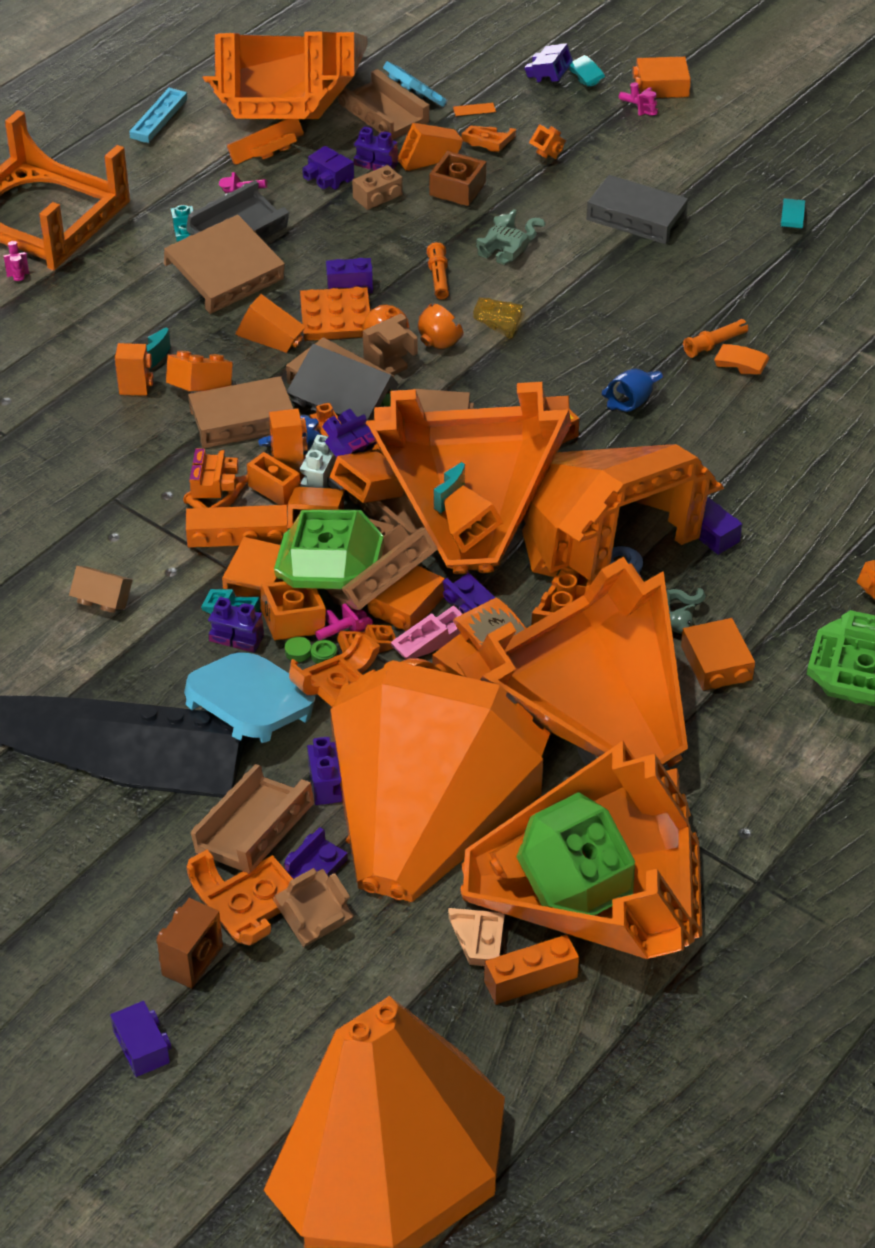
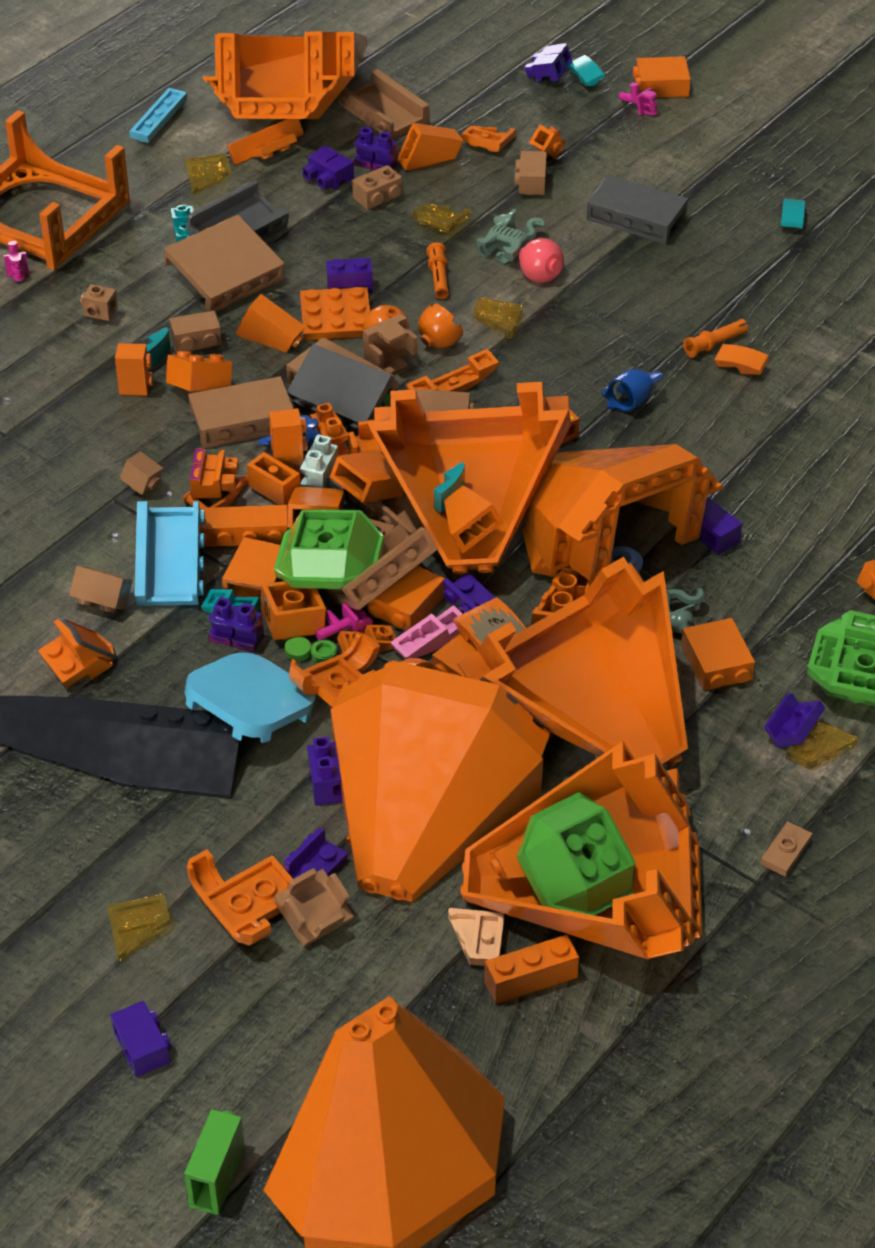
(77, 653): none -> orange piece
(99, 302): none -> medium nougat brick
(137, 922): none -> clear yellow wing
(141, 473): none -> medium nougat brick
(169, 555): none -> medium azure panel
(189, 942): dark orange brick -> none
(195, 331): none -> medium nougat brick
(206, 170): none -> clear yellow wing
(214, 1161): none -> bright green brick
(233, 183): dark pink arm -> none
(251, 820): medium nougat panel -> none
(349, 437): dark purple hips -> none
(409, 82): medium azure wing -> none
(440, 216): none -> clear yellow wing
(457, 178): dark orange brick -> none
(474, 109): orange sticker -> none
(478, 368): none -> orange slope
(531, 172): none -> medium nougat brick
(541, 260): none -> coral brick
(786, 849): none -> medium nougat plate
(793, 721): none -> dark purple bracket
(820, 745): none -> clear yellow wing

